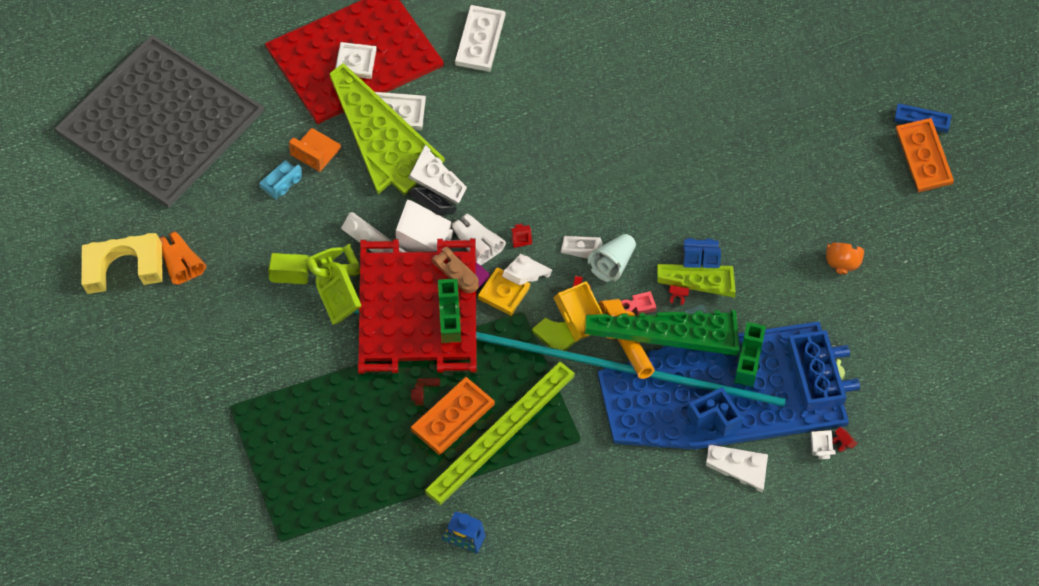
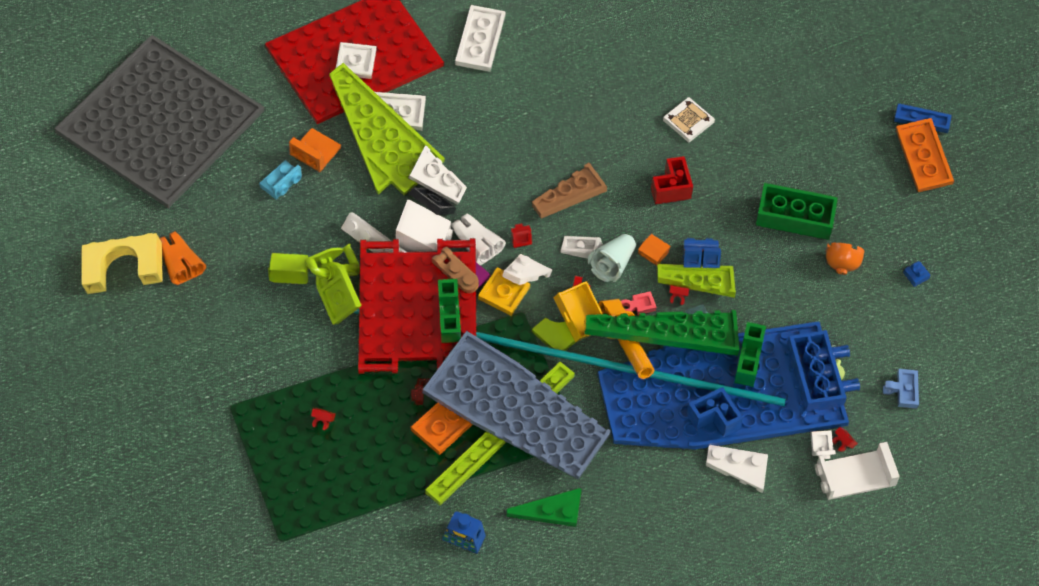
(322, 415): none -> red tile
(515, 406): none -> sand blue wing
(555, 509): none -> green wing
(578, 188): none -> medium nougat wing
(654, 249): none -> orange piece
(675, 184): none -> red brick
(688, 119): none -> tile
(796, 211): none -> green brick
(857, 473): none -> white panel
(905, 387): none -> medium blue plate
(916, 273): none -> blue tile

